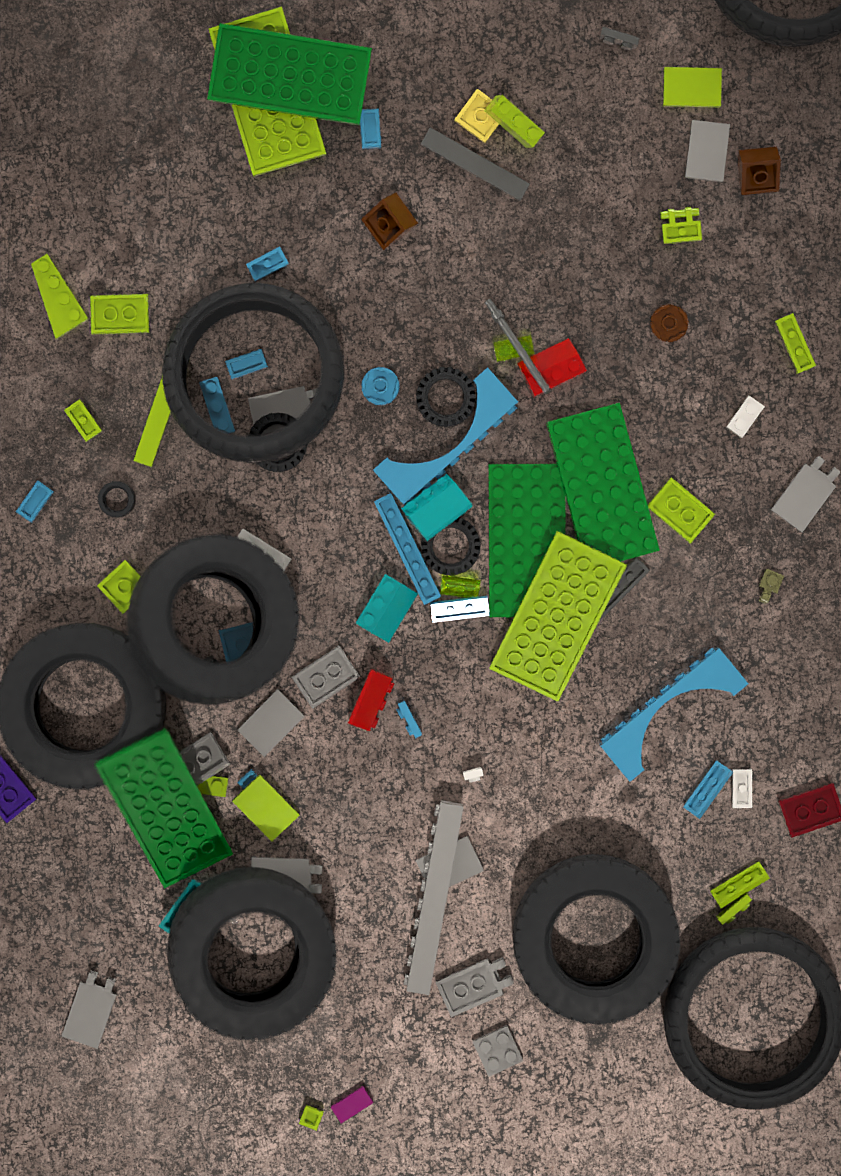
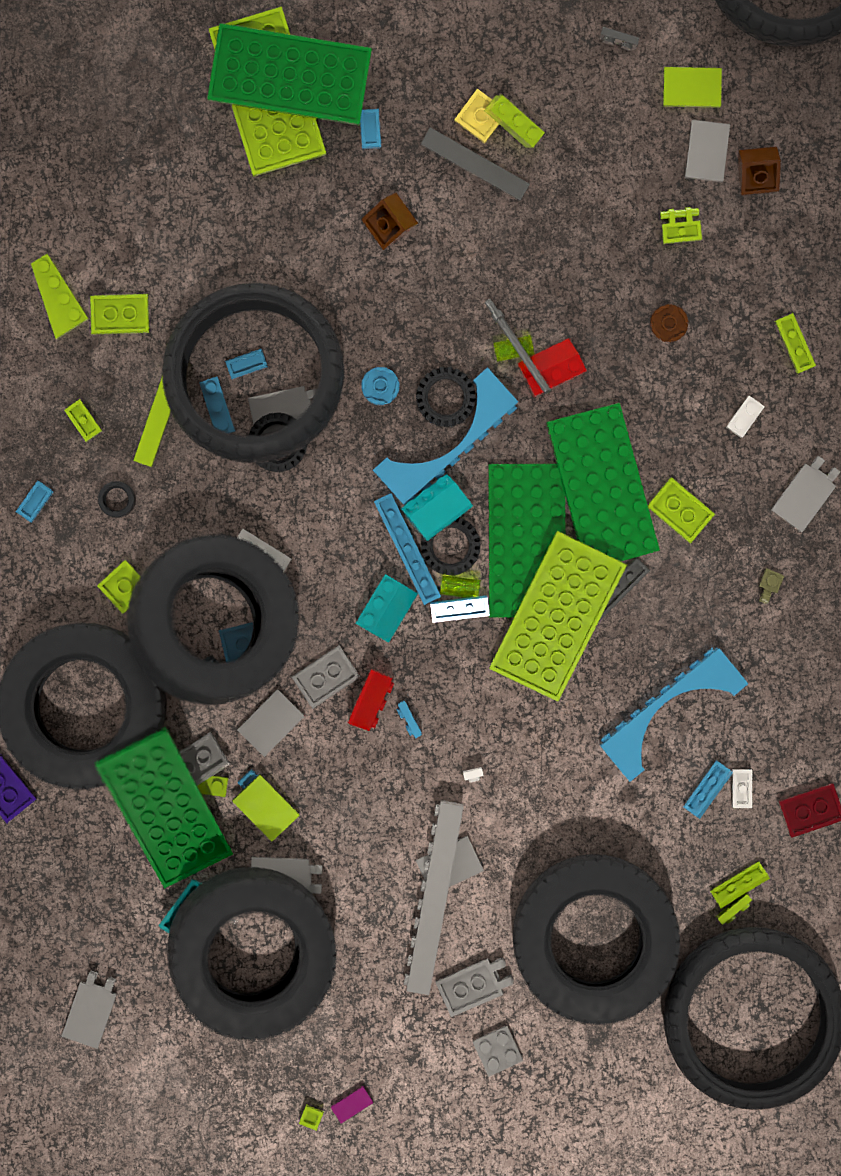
(267, 264): dark azure plate -> none

